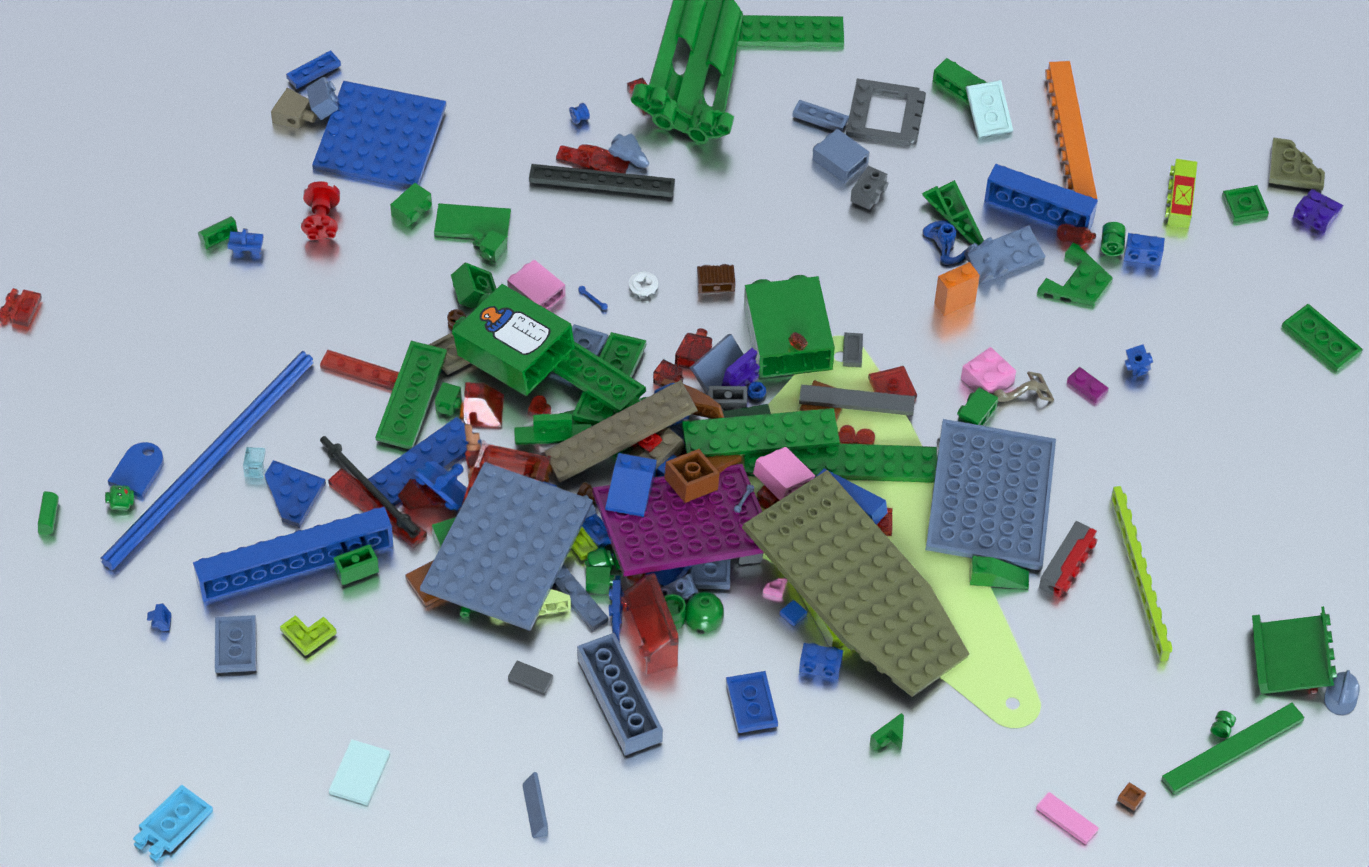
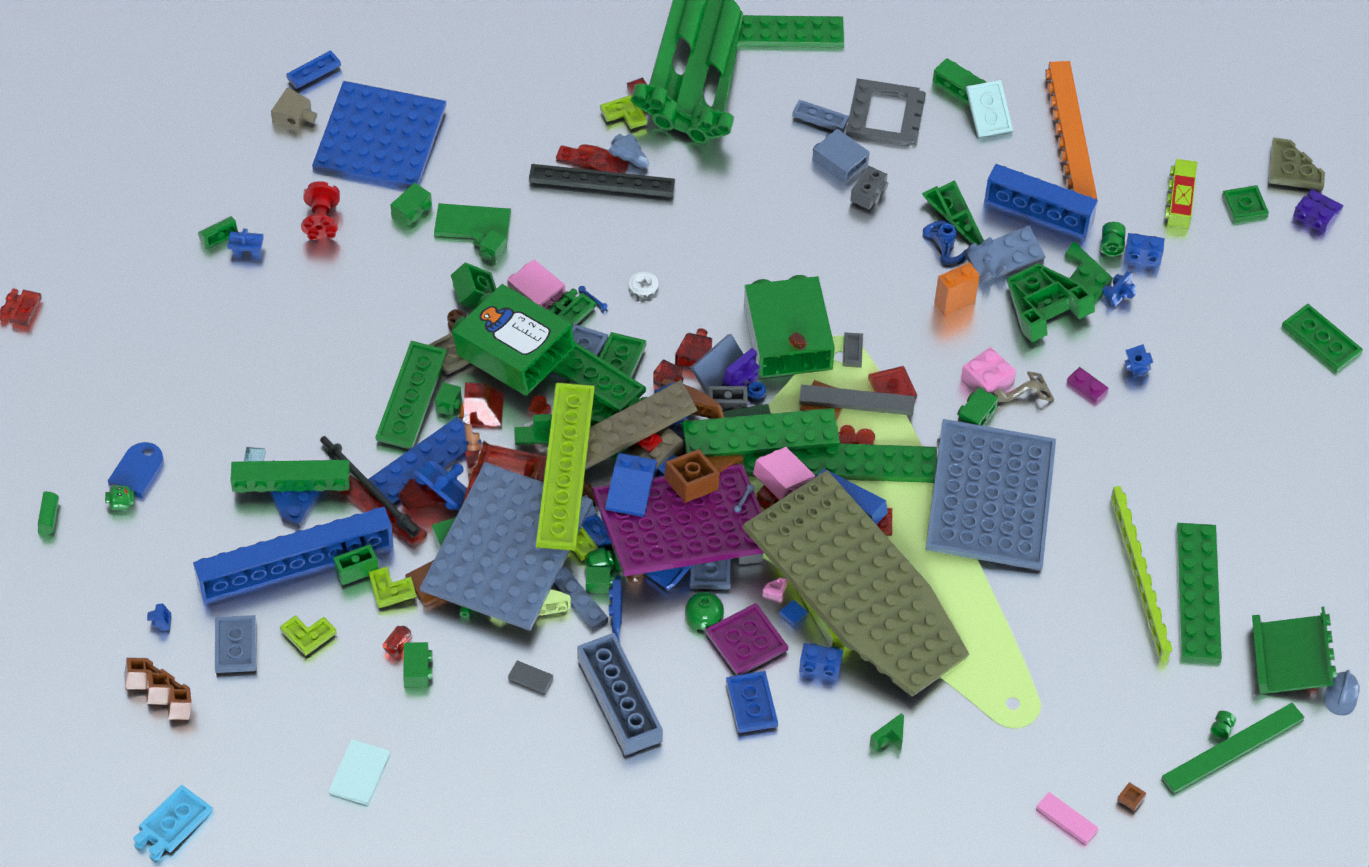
(159, 687): none -> brick
(206, 461): blue axle -> none
(290, 475): none -> green brick
(322, 98): sand blue brick -> none
(359, 369): clear red tile -> none
(390, 592): none -> lime plate
(395, 642): none -> clear red brick
(416, 664): none -> green brick
(535, 806): sand blue slope -> none
(565, 467): none -> lime plate
(576, 310): none -> green plate
(579, 113): blue wheel -> none
(624, 108): none -> lime plate
(653, 623): clear red windscreen -> none
(677, 609): green wheel -> none
(683, 587): sand blue hips -> none
(716, 278): reddish brown brick -> none
(746, 639): none -> magenta plate
(997, 573): green slope -> none
(1043, 294): none -> green wedge
(1068, 559): piece -> none
(1074, 234): clear red piece -> none
(1122, 288): none -> blue hips
(1198, 592): none -> green plate

